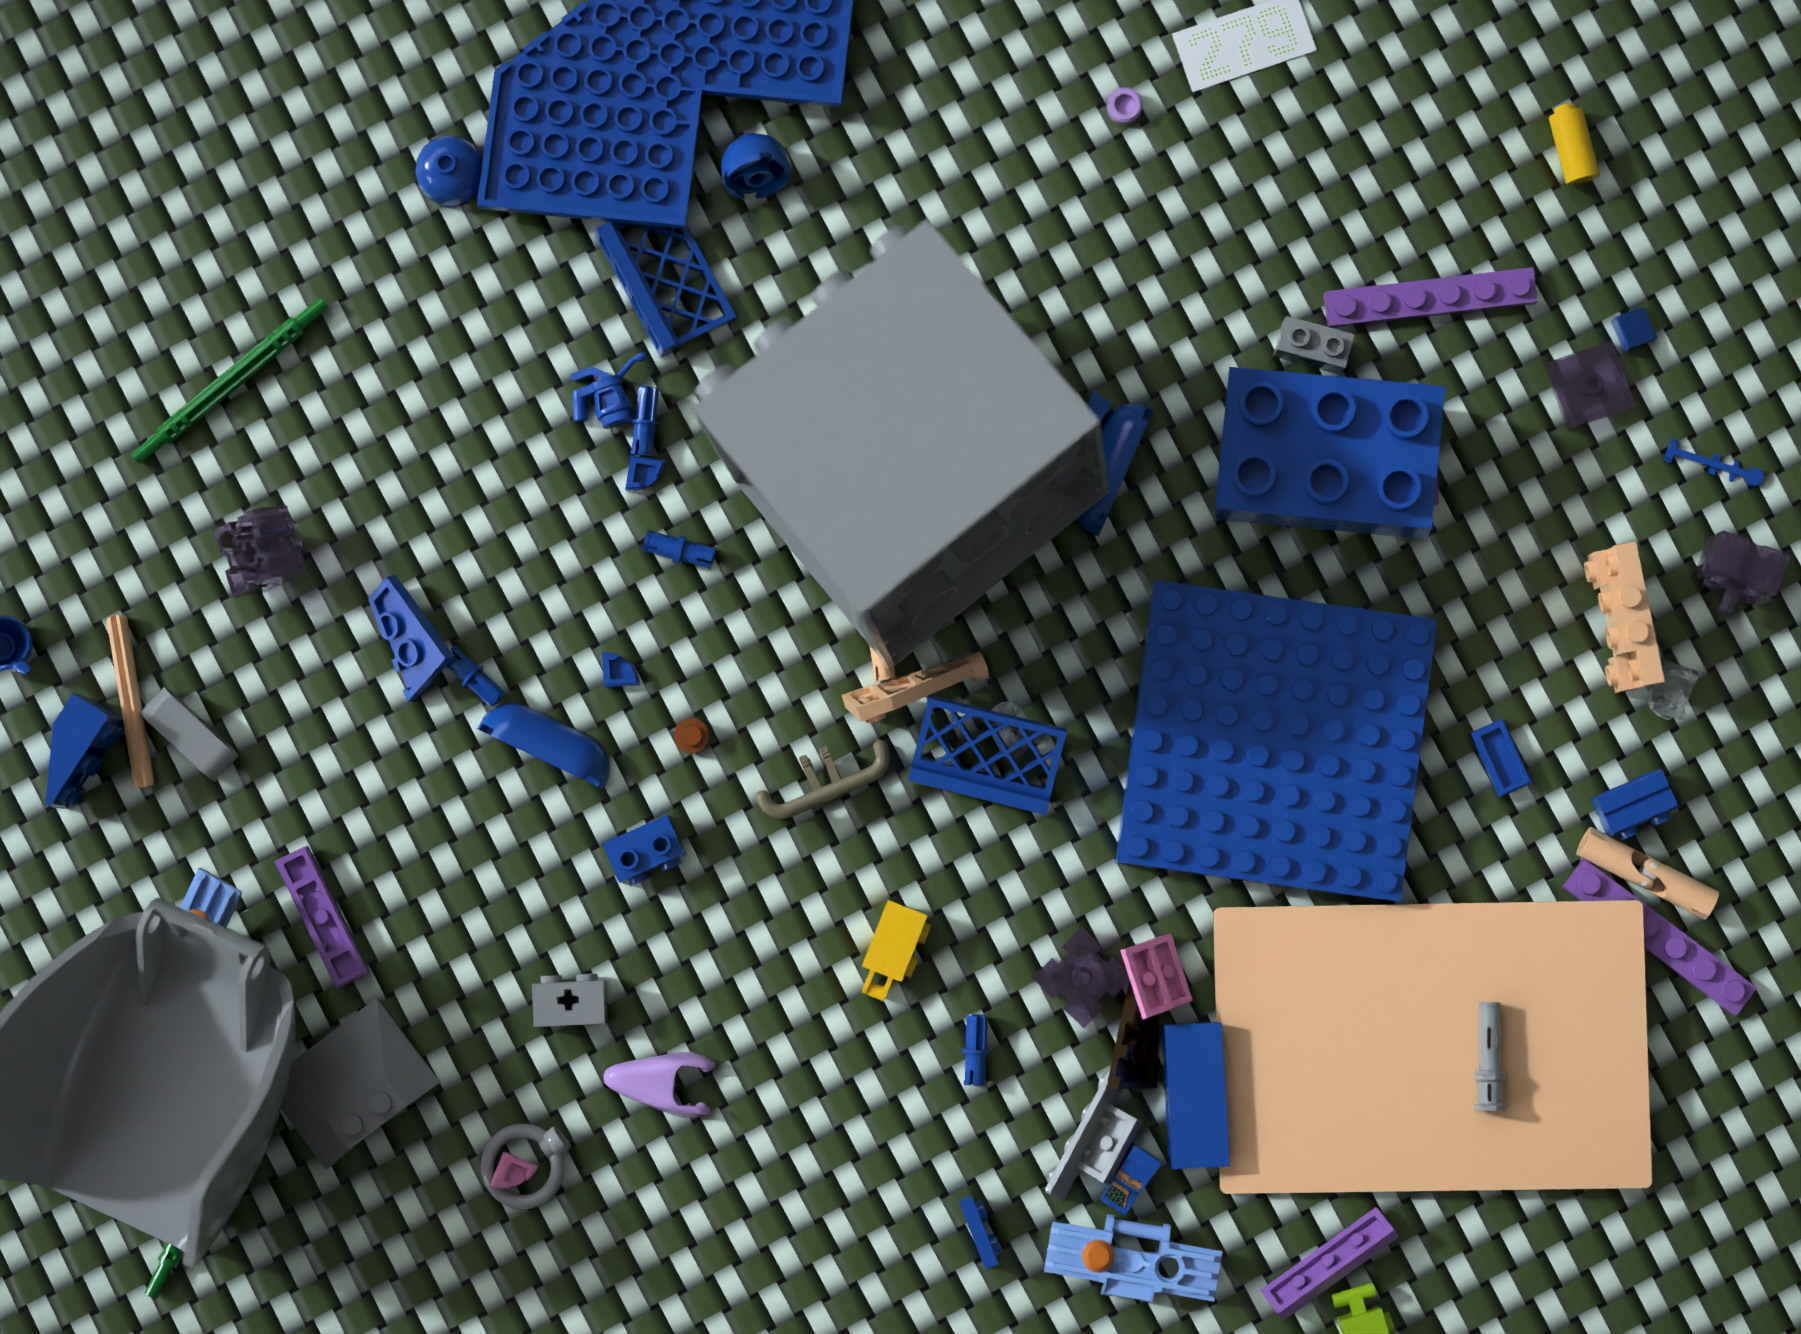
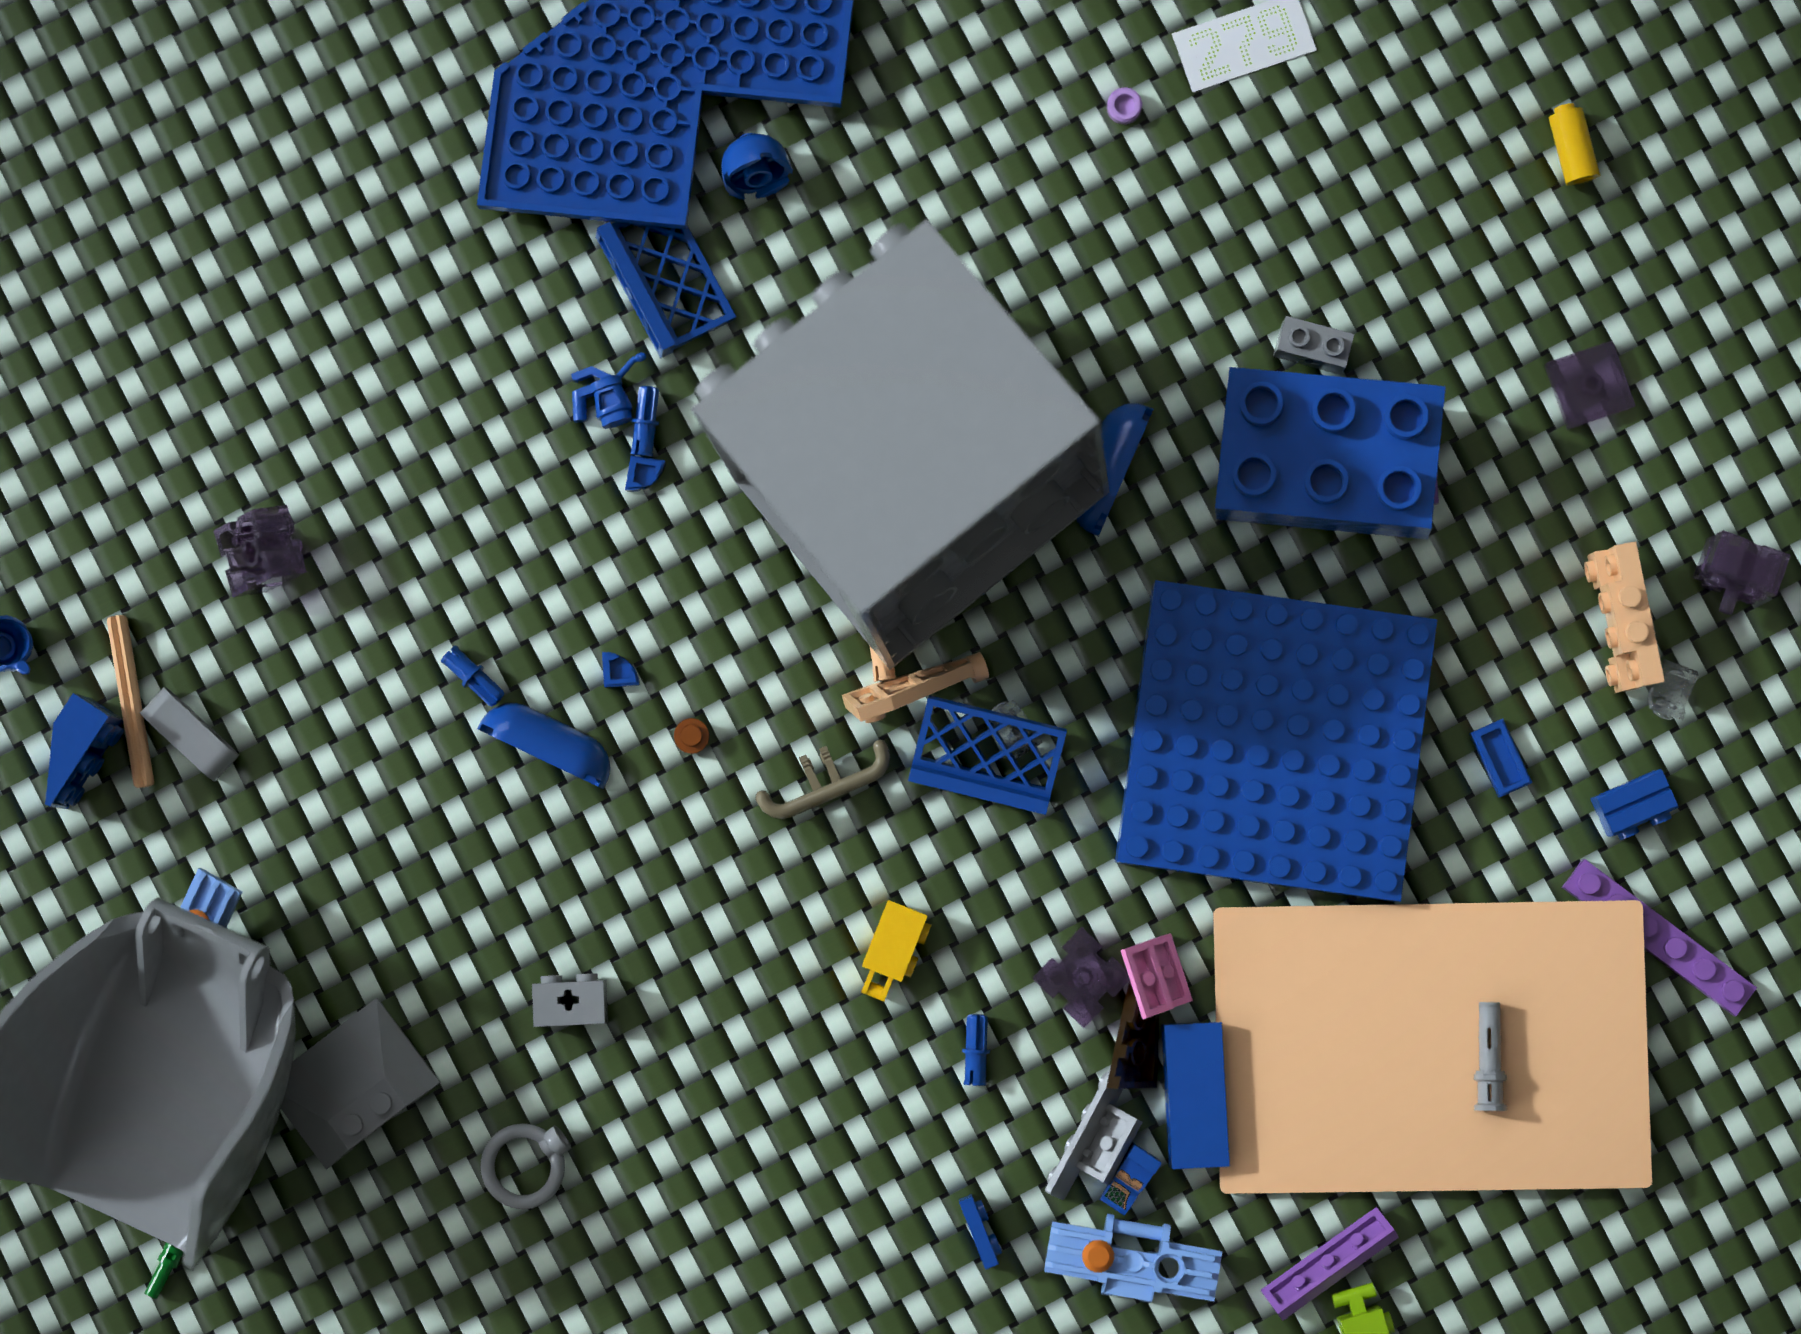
(229, 380): green axle -> none
(322, 916): medium lavender plate -> none
(414, 641): blue wing -> none
(449, 171): blue cylinder -> none
(512, 1171): bright pink tile -> none
(644, 850): blue brick -> none
(653, 1081): lavender animal -> none
(679, 549): blue pin -> none
(1099, 405): blue piece -> none
(1430, 297): medium lavender plate -> none
(1633, 329): blue slope -> none
(1668, 884): light nougat piece -> none
(1752, 477): blue piece -> none

